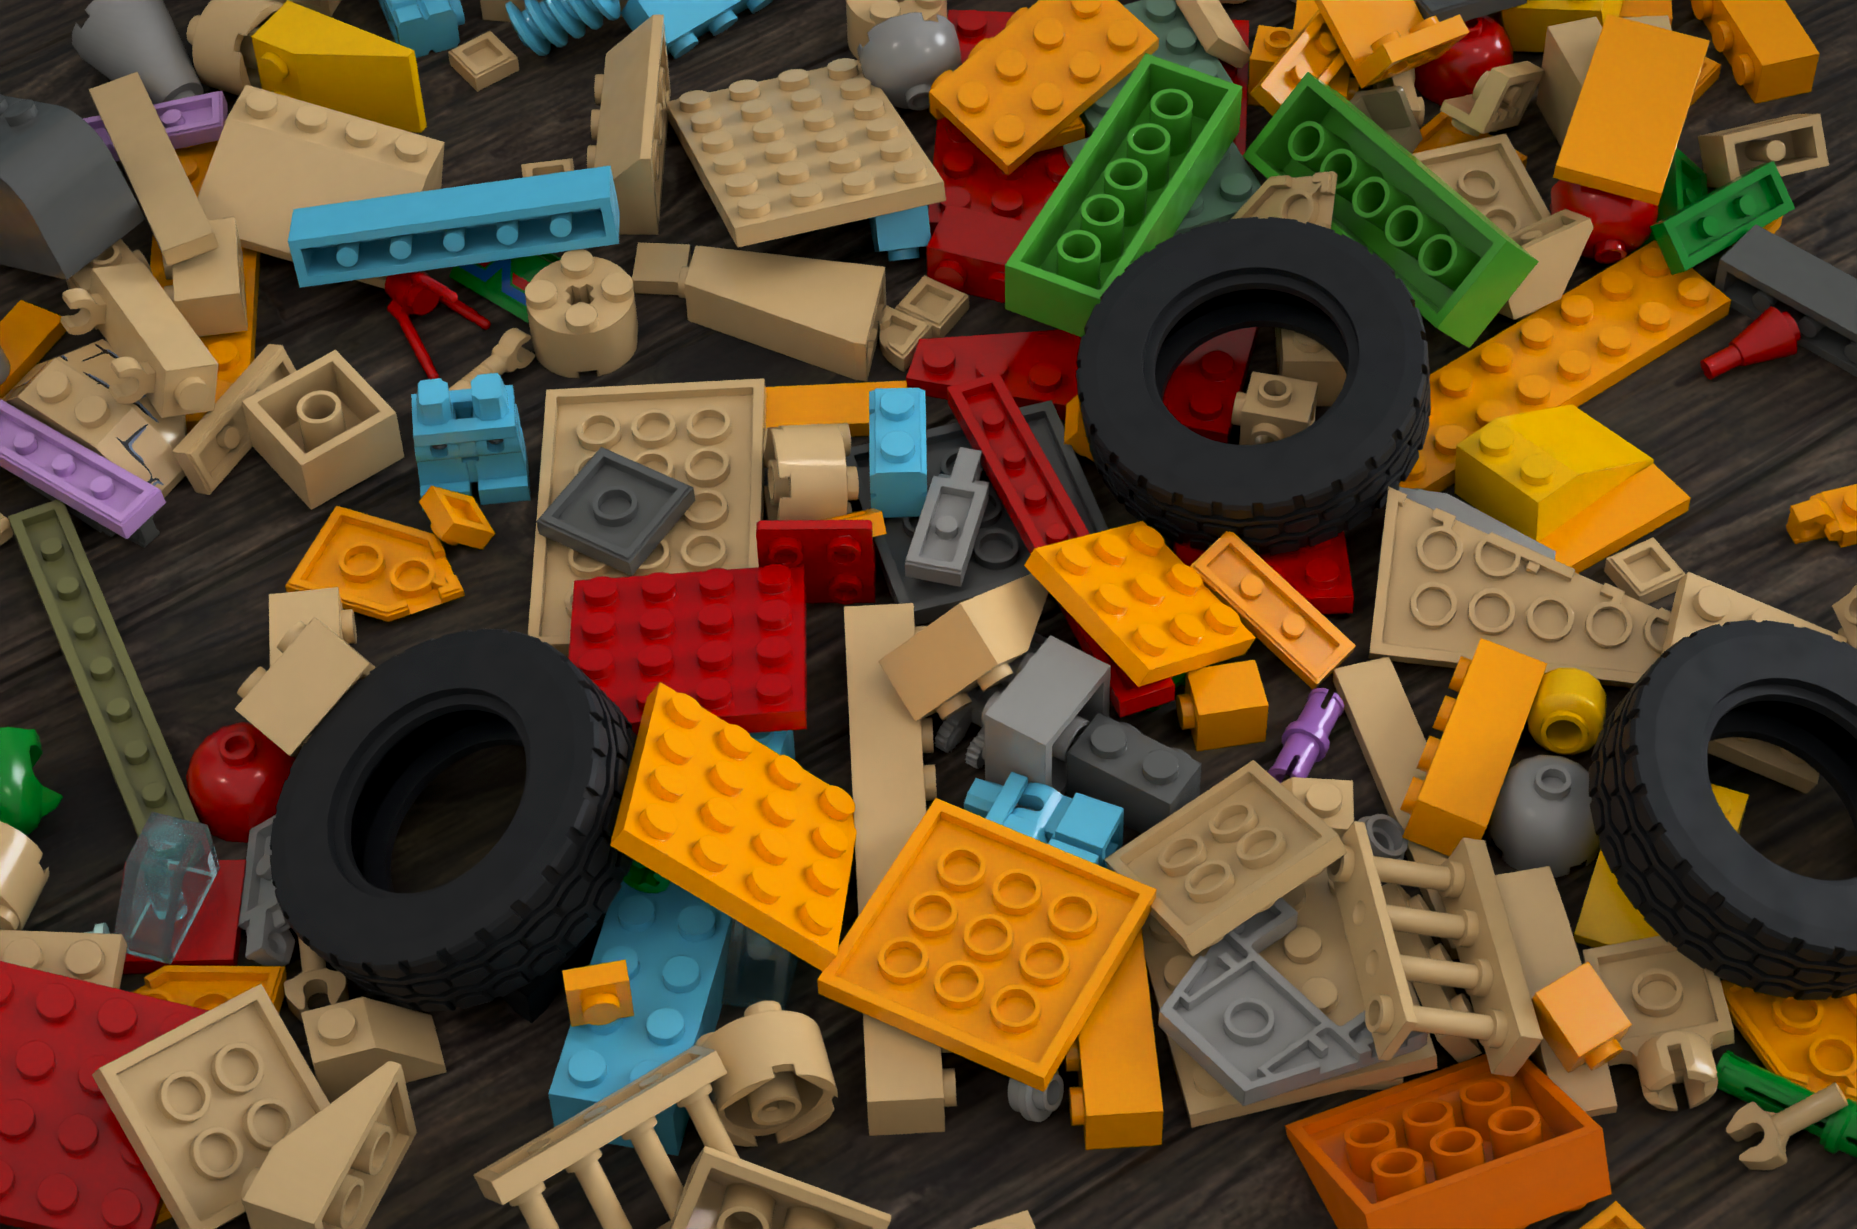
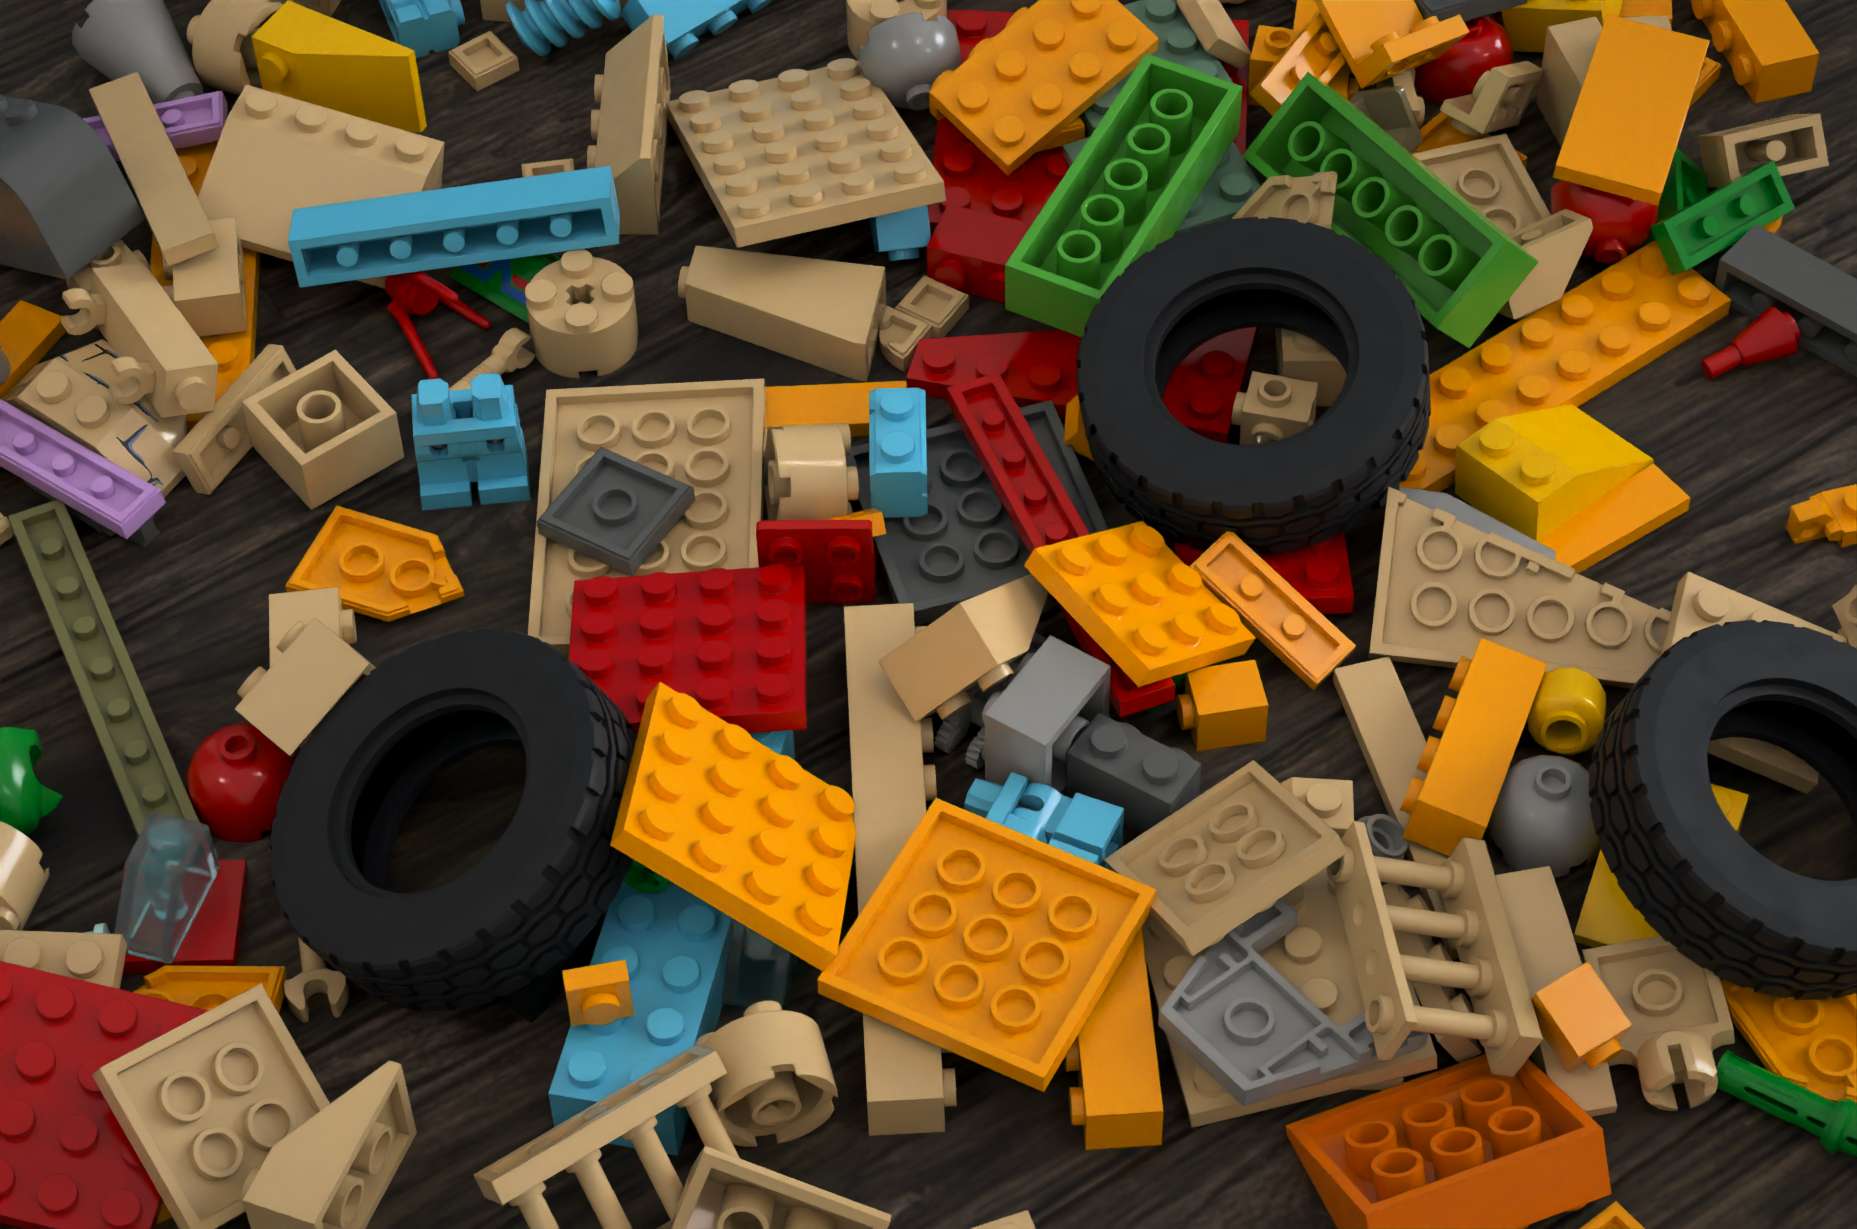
(260, 914): light grey hinge -> none
(362, 1035): tan slope -> none
(456, 518): light orange plate -> none
(659, 267): tan tile -> none
(949, 522): light grey hinge -> none
(1033, 1103): light grey plate -> none
(1307, 738): medium lavender pin -> none
(1644, 571): tan tile -> none
(1780, 1126): tan bar -> none

